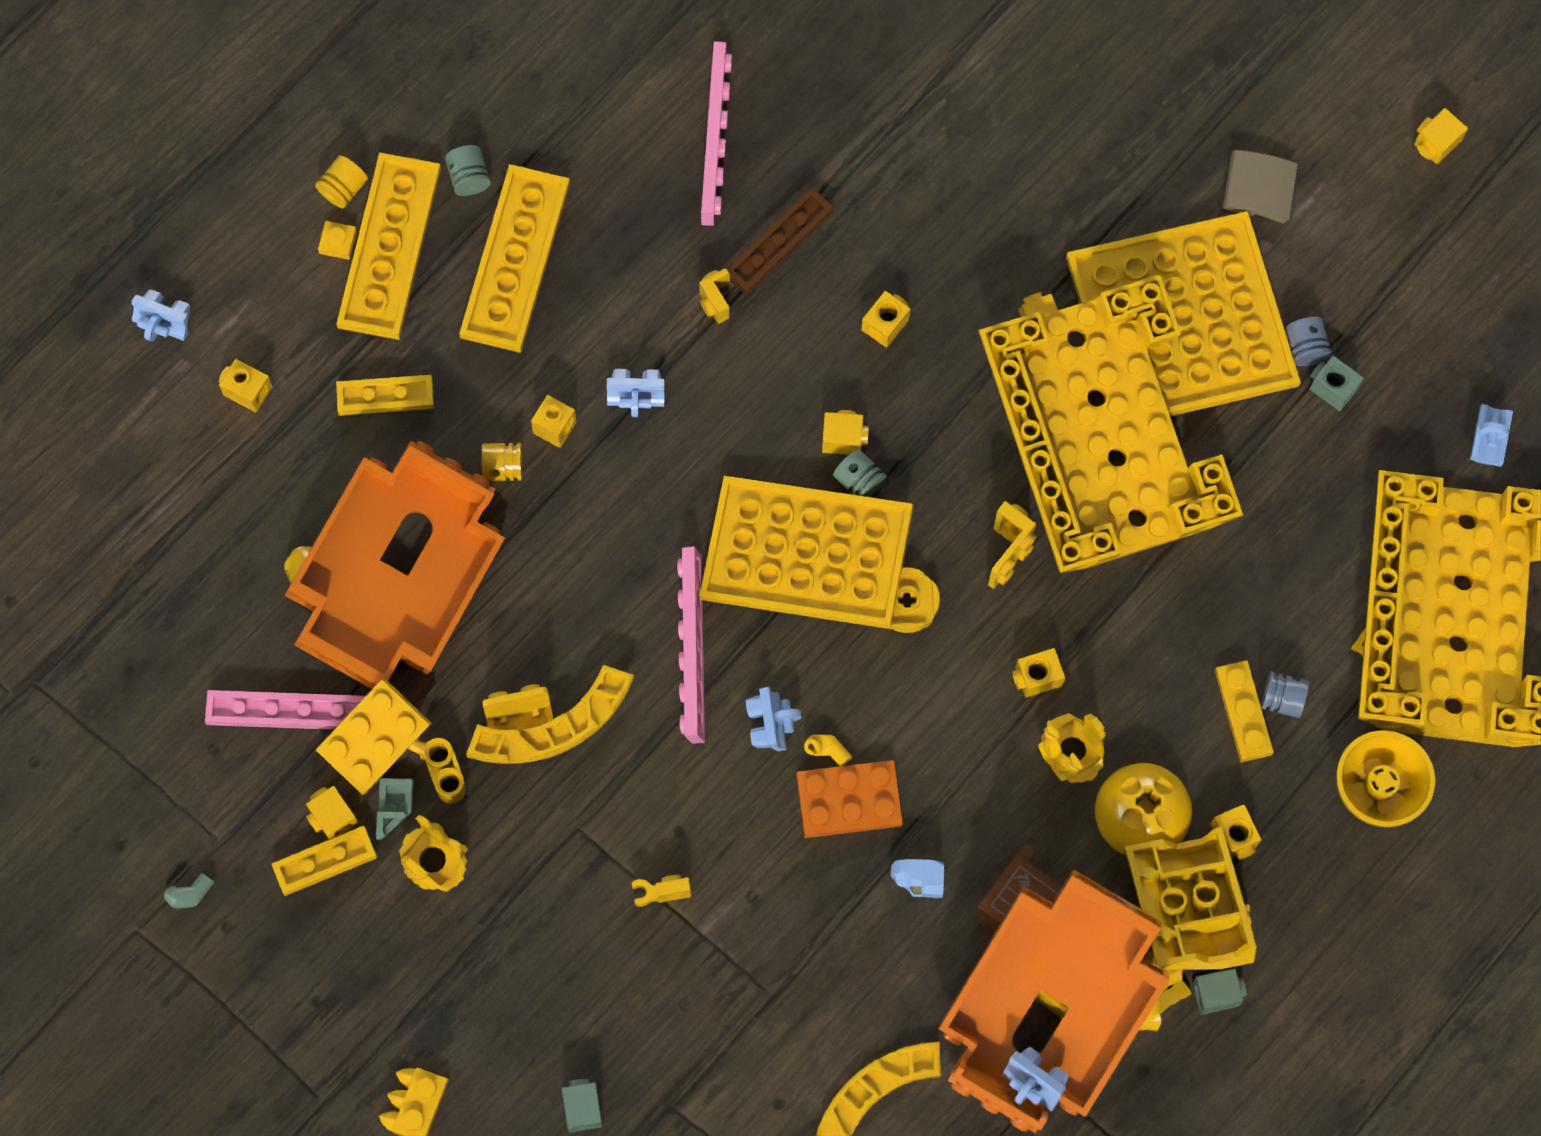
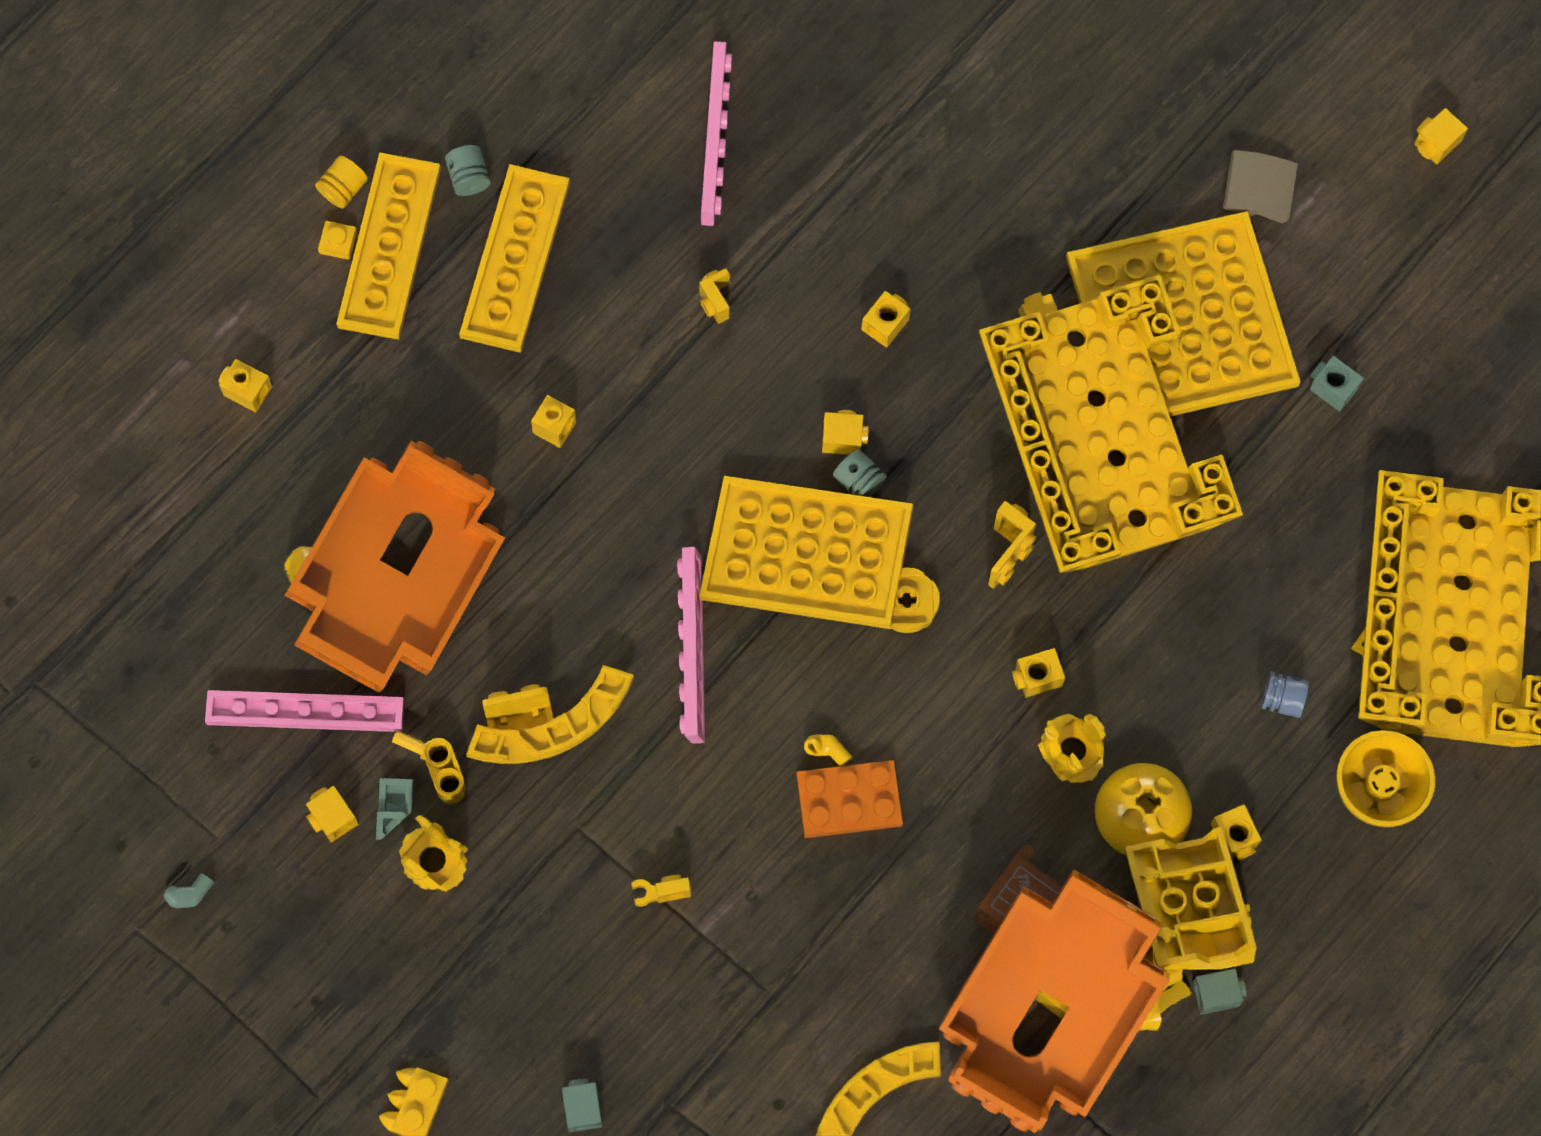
(159, 319): light blue hips -> none
(324, 860): yellow plate -> none
(373, 736): yellow plate -> none
(385, 395): yellow plate -> none
(502, 461): yellow piece -> none
(635, 392): light blue hips -> none
(777, 719): light blue hips -> none
(779, 240): reddish brown plate -> none
(919, 877): light blue rock -> none
(1034, 1082): light blue hips -> none
(1244, 711): yellow plate -> none
(1308, 341): sand blue piece -> none
(1491, 436): light blue hips -> none

